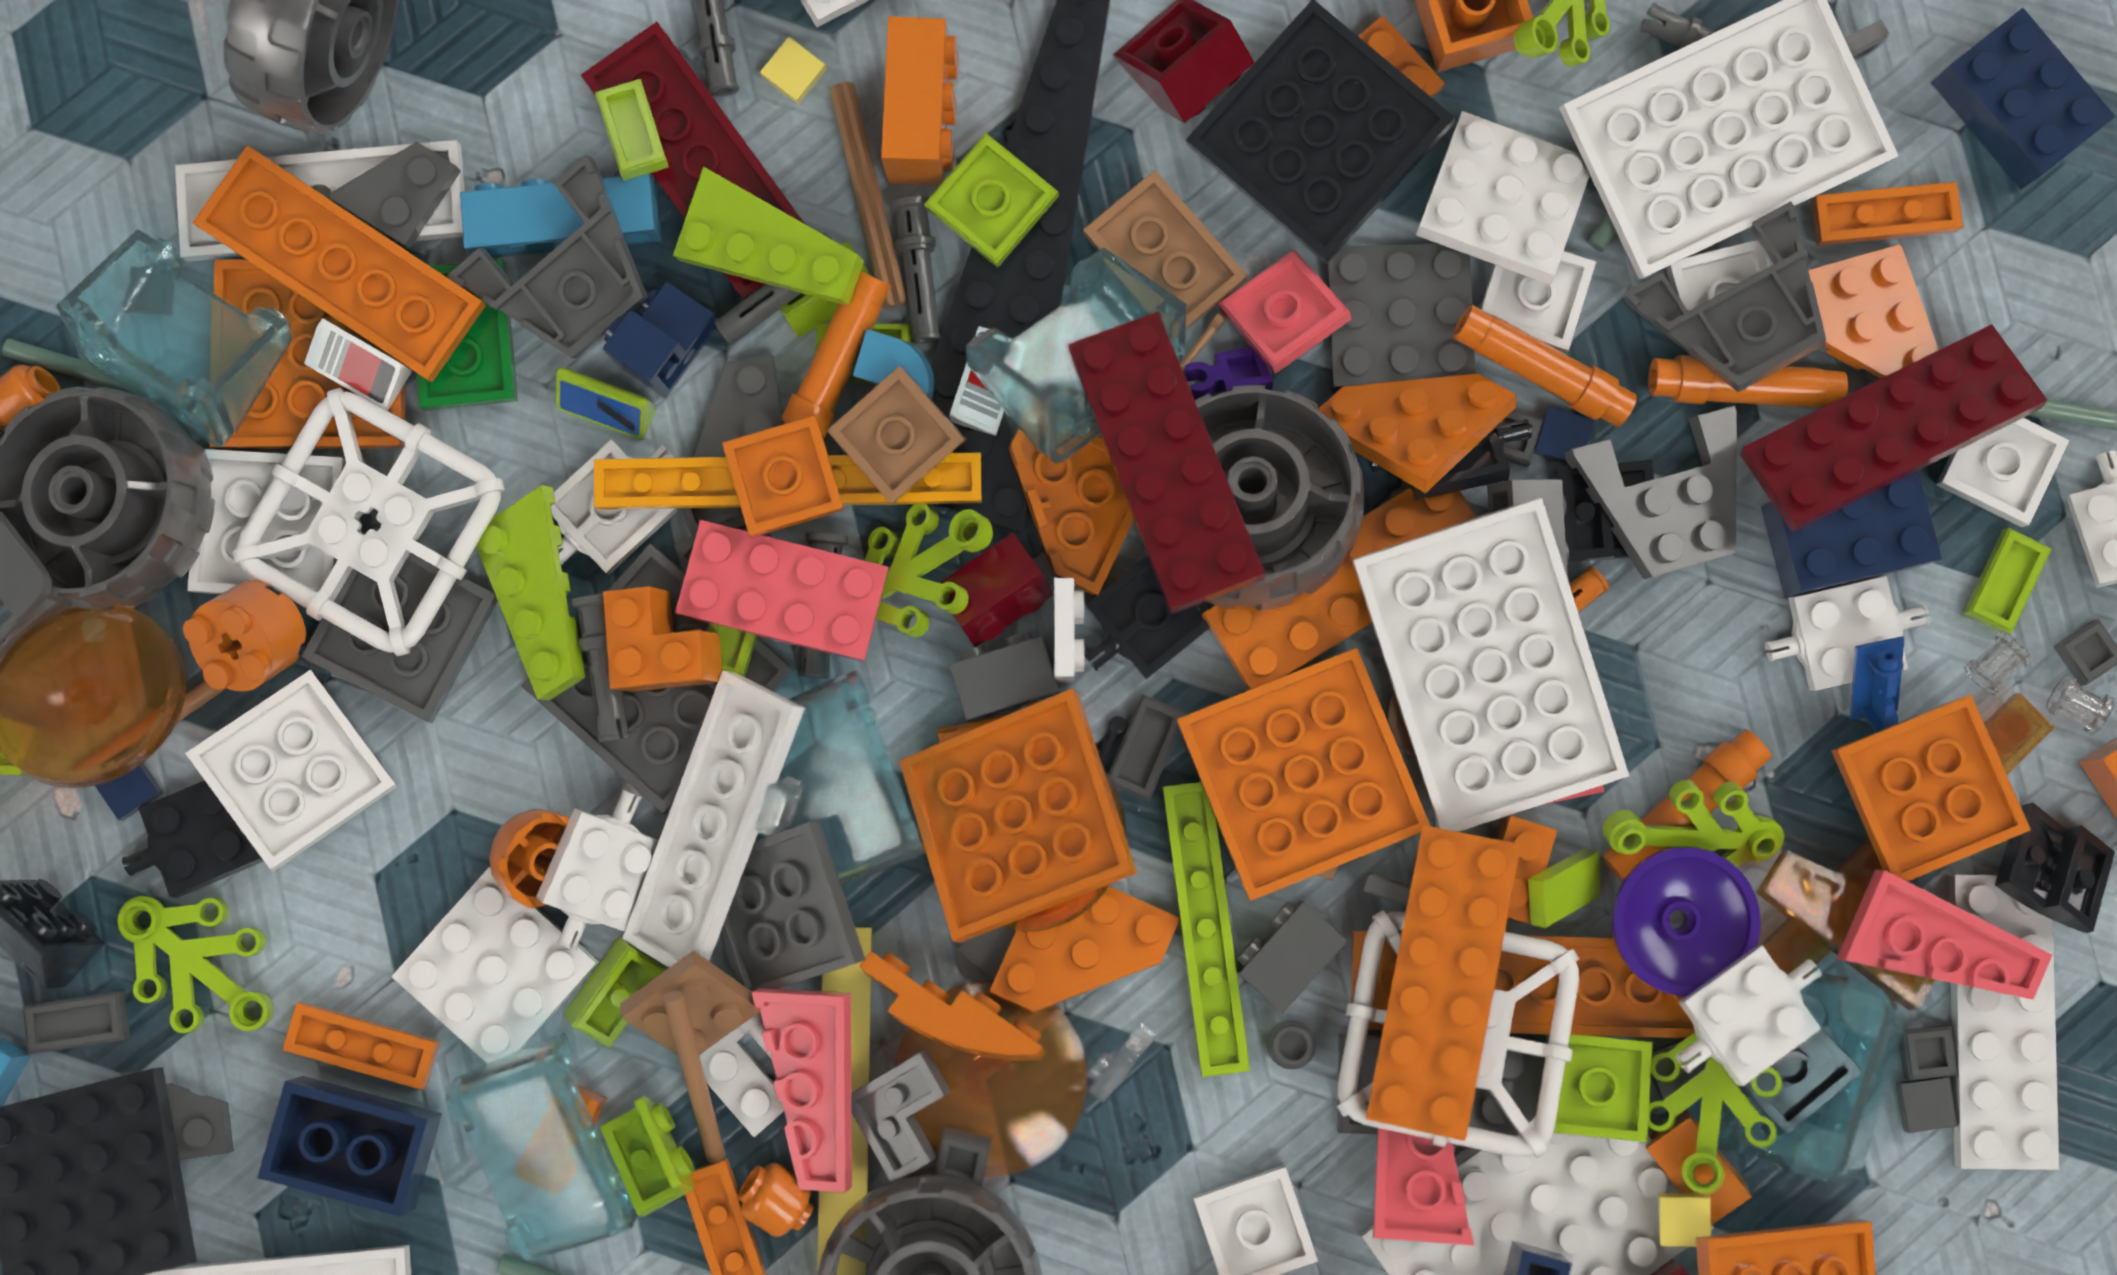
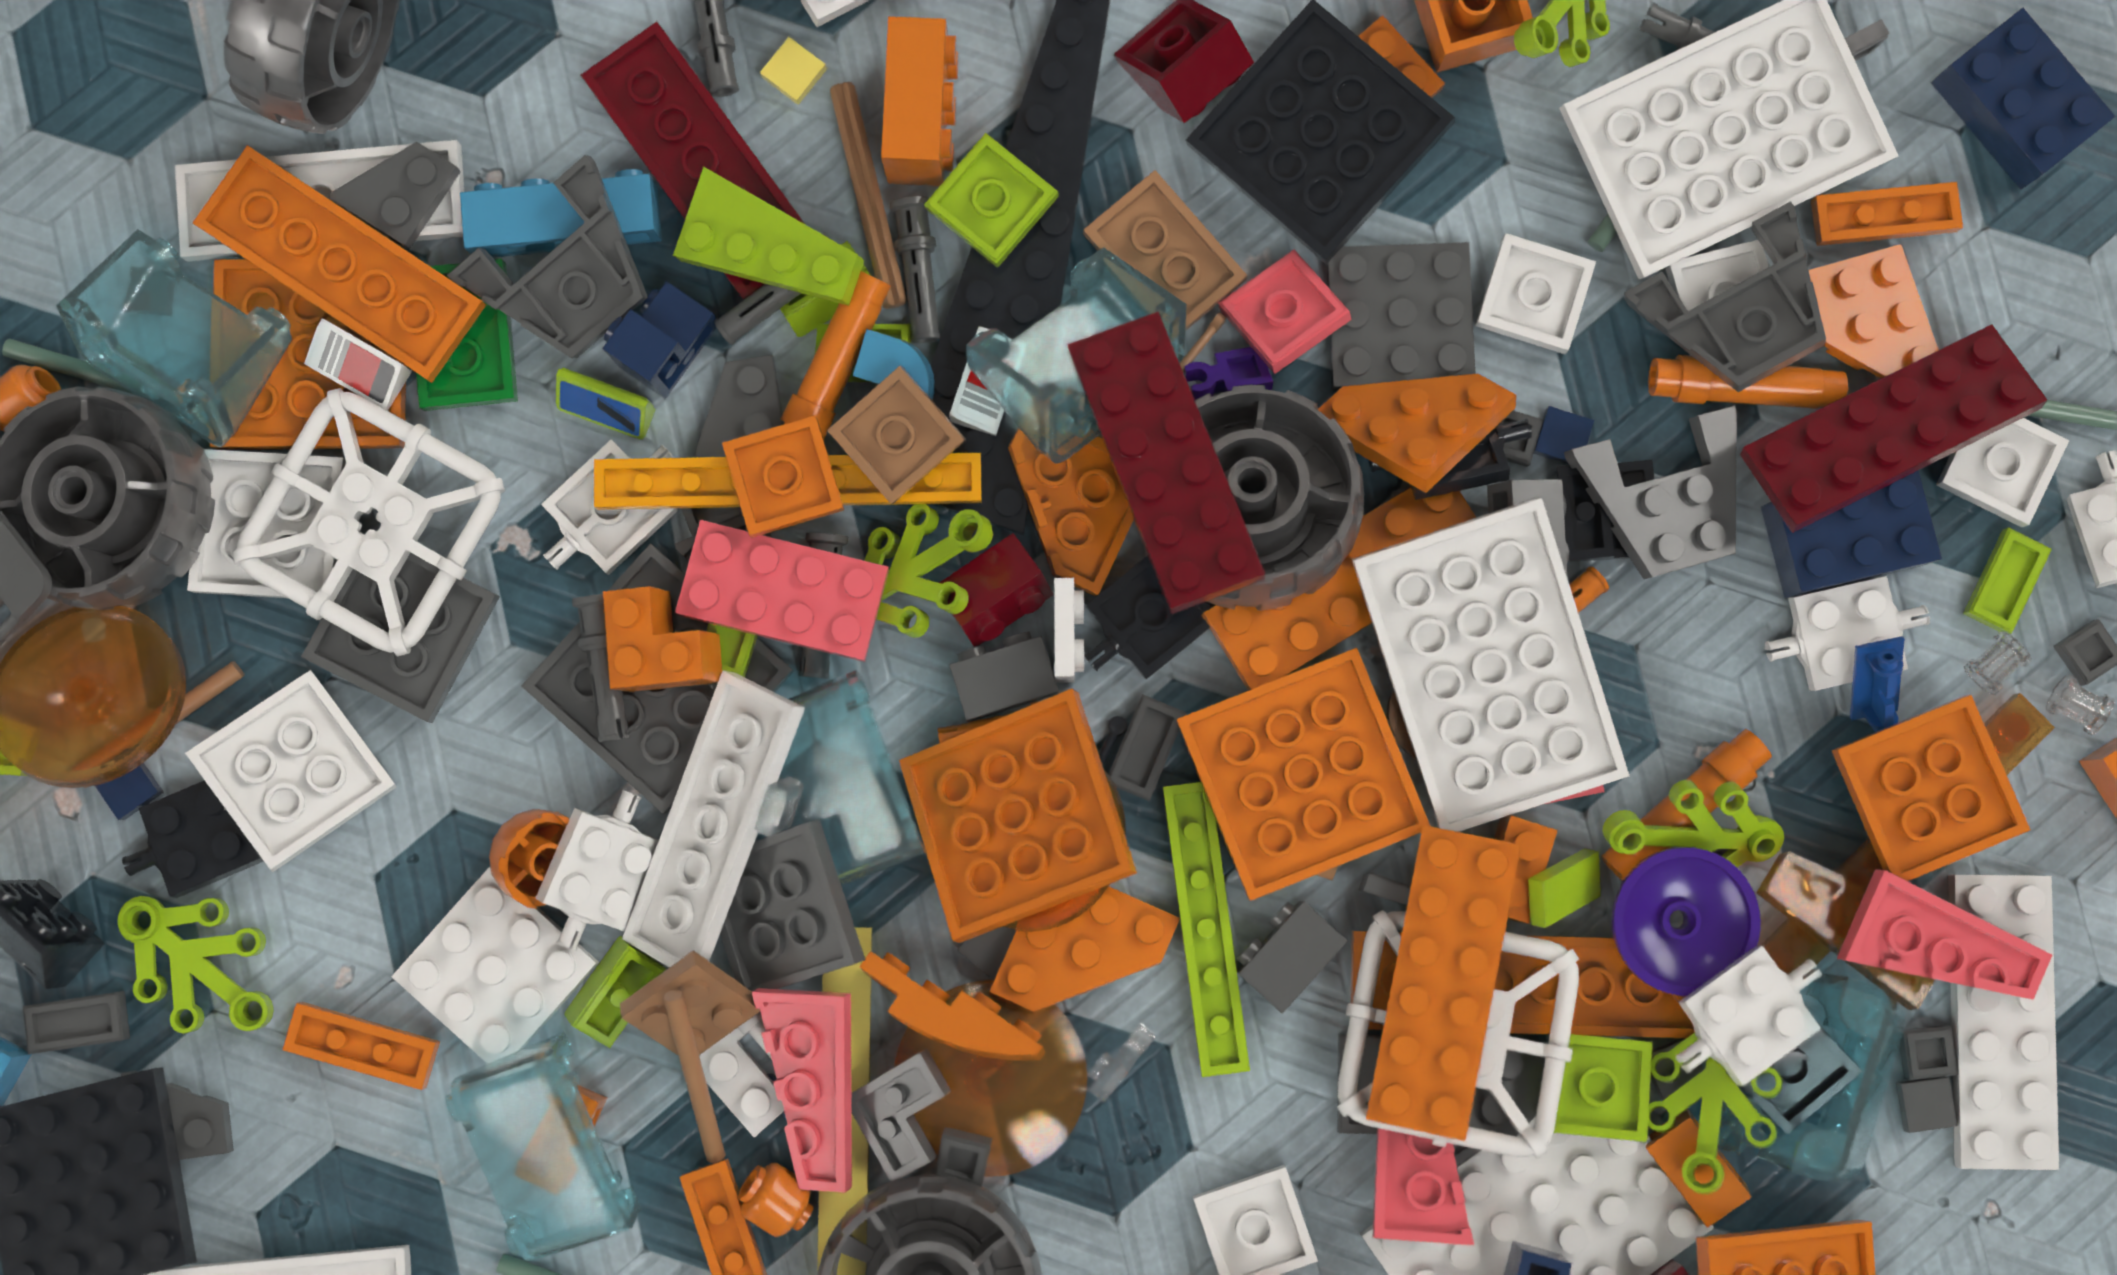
(245, 636): orange brick -> none
(349, 1145): dark blue brick -> none
(532, 591): lime wing -> none
(631, 130): lime tile -> none
(648, 1156): lime bracket -> none
(1291, 1044): dark grey plate -> none
(1505, 198): white plate -> none
(1583, 387): orange piece -> none
(1683, 1218): light yellow tile -> none
(2056, 870): black slope -> none

